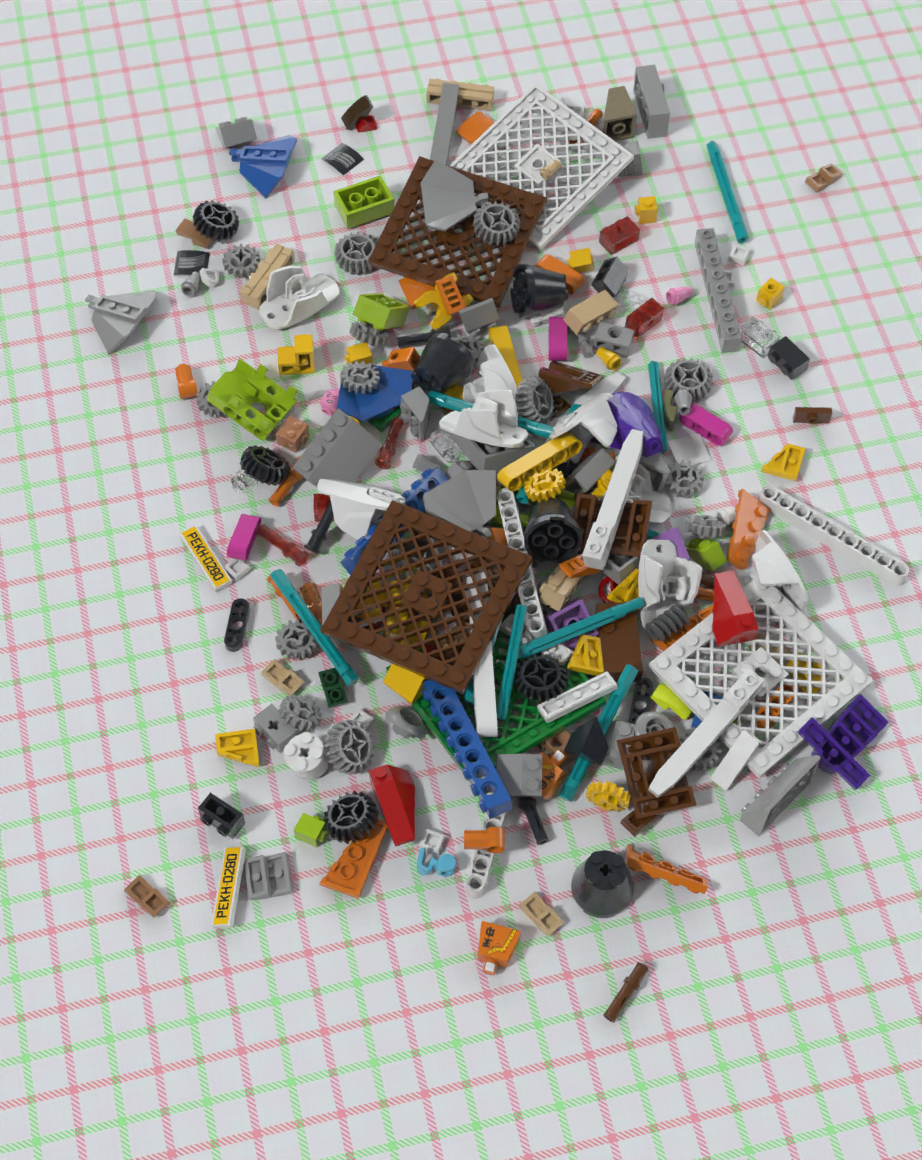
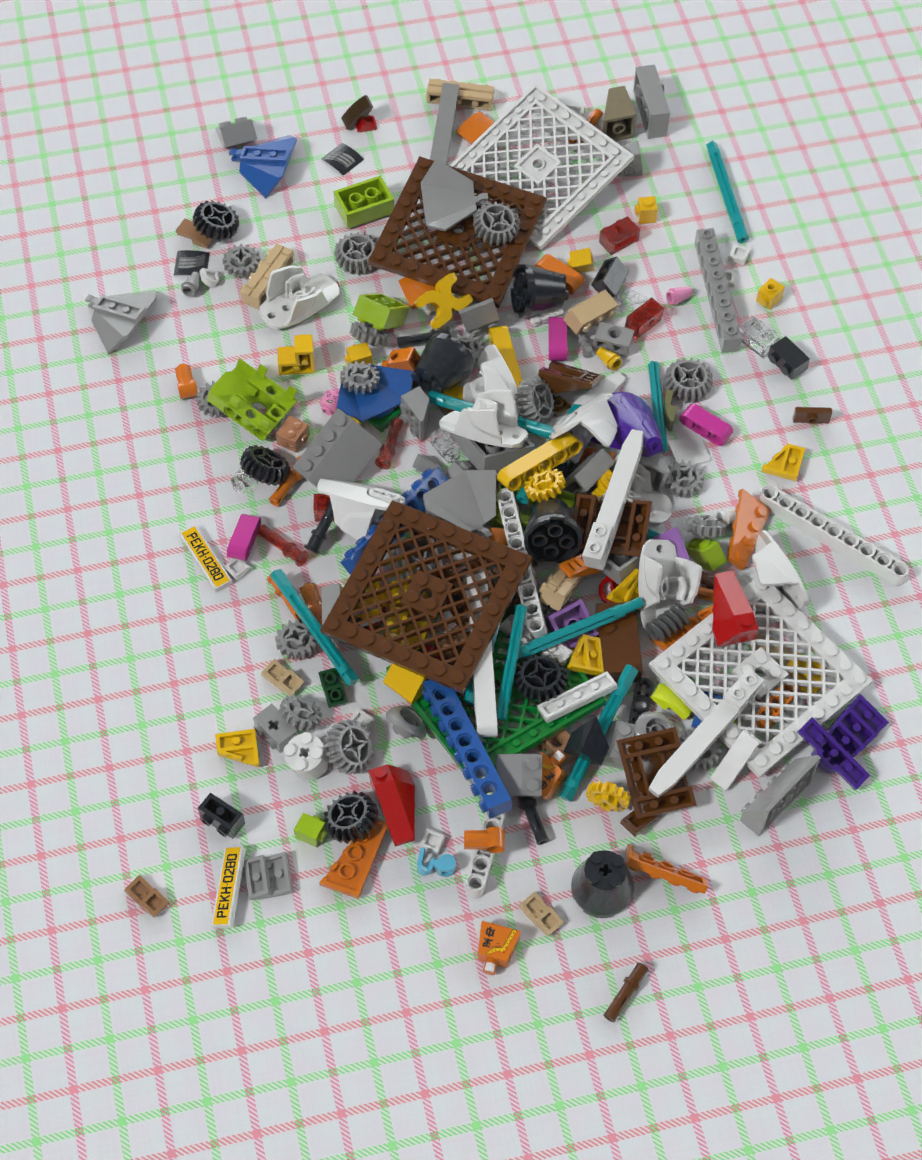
(240, 632): black beam -> none
(444, 297): orange slope -> none
(549, 170): tan pin -> none
(683, 401): light grey cone -> none
(825, 177): medium nougat slope -> none

